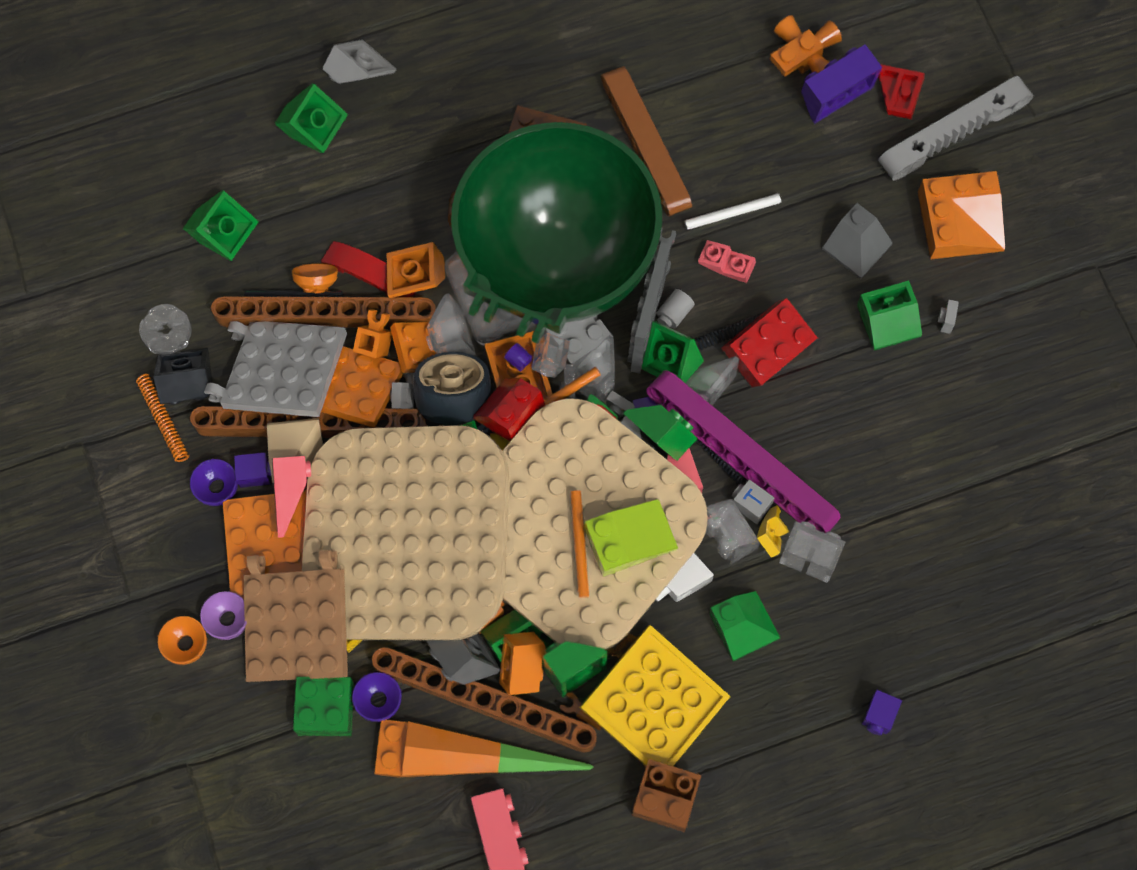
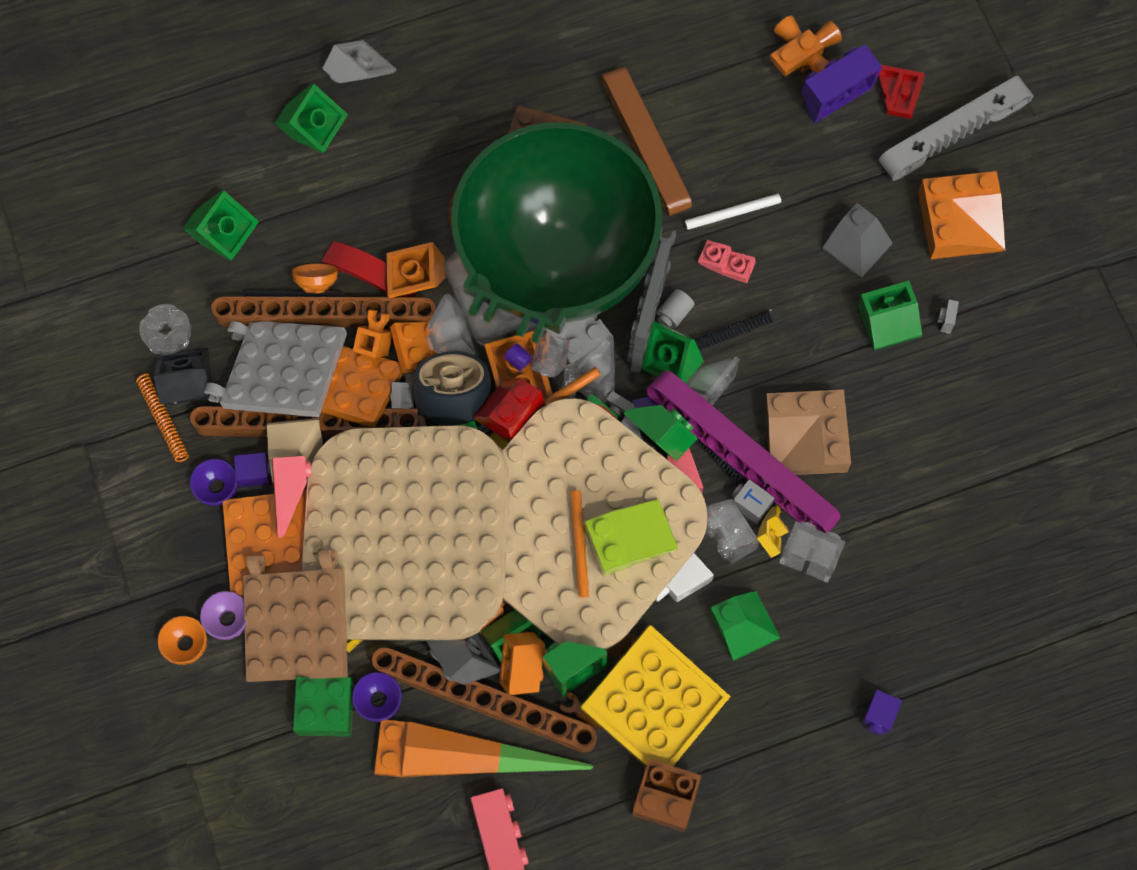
(770, 342): red brick -> none
(808, 431): none -> medium nougat slope

